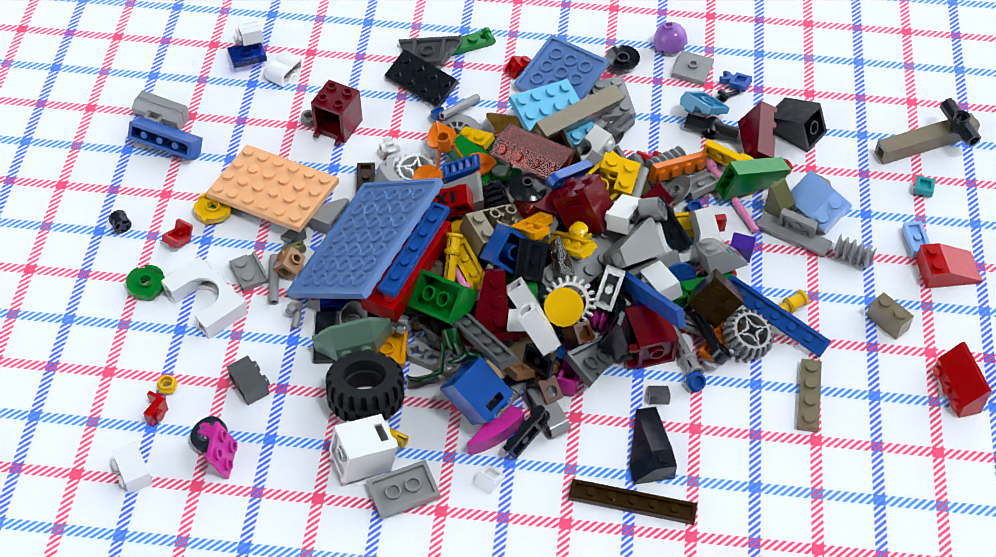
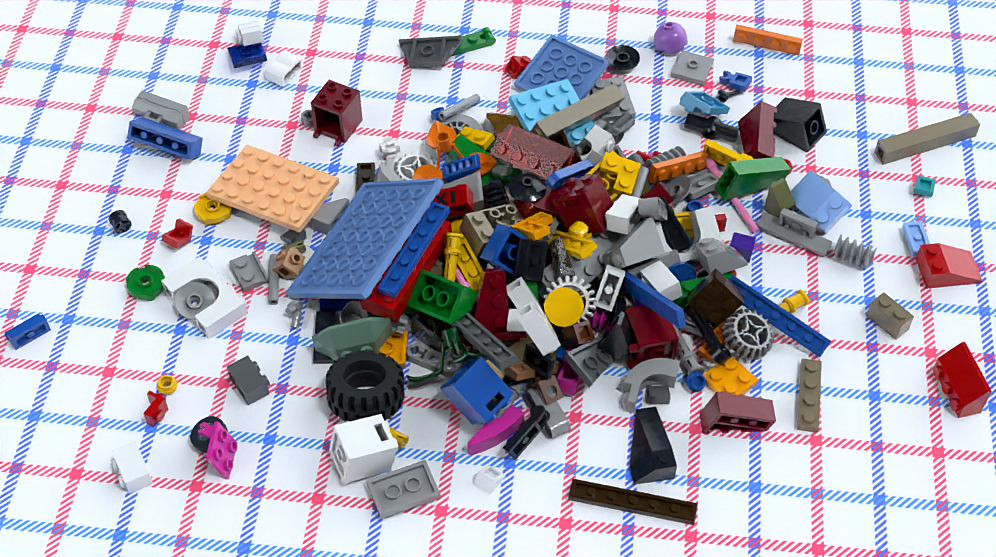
(28, 331): none -> blue panel
(189, 293): none -> light grey dish
(421, 79): black plate -> none
(647, 373): none -> light grey arch
(730, 378): none -> light orange plate
(737, 412): none -> wedge
(767, 39): none -> orange plate
(960, 122): black piece -> none

